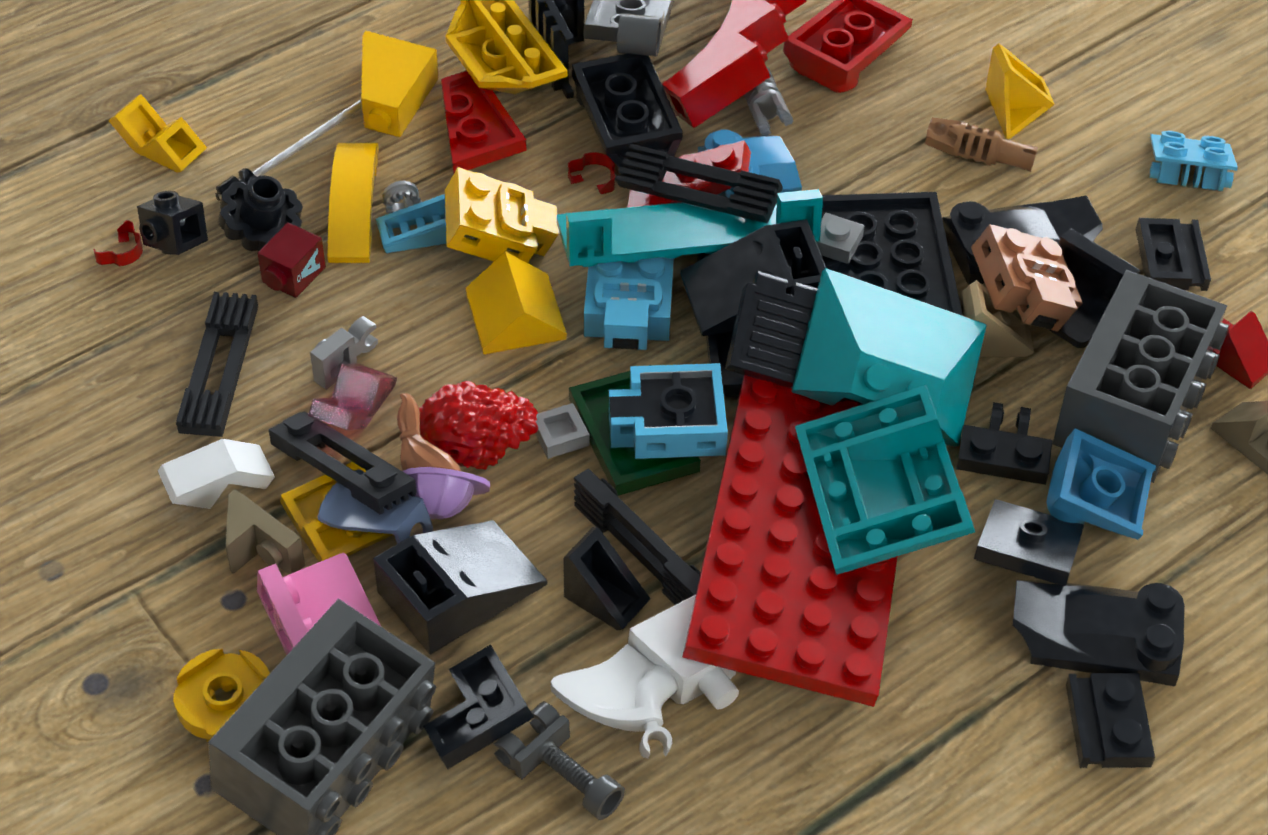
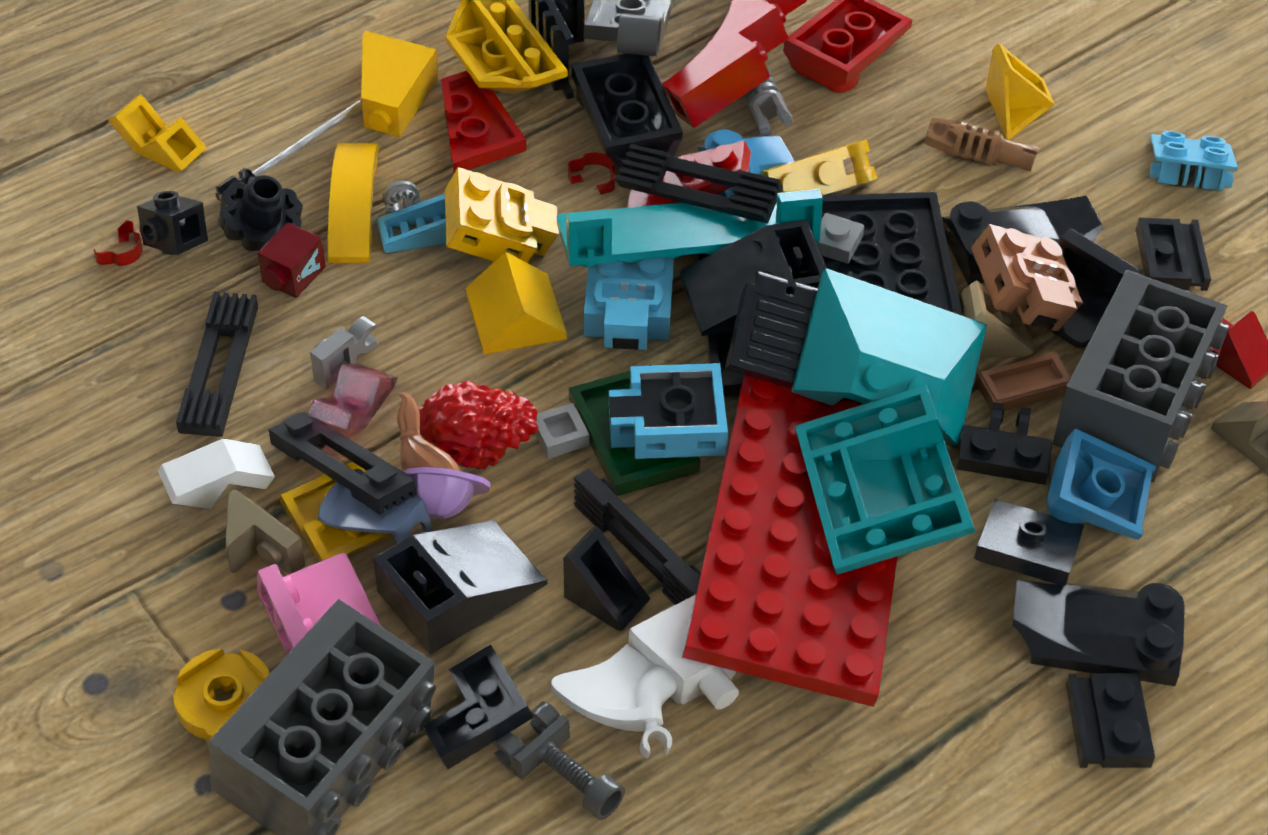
(826, 170): none -> yellow plate
(1024, 381): none -> nougat tile

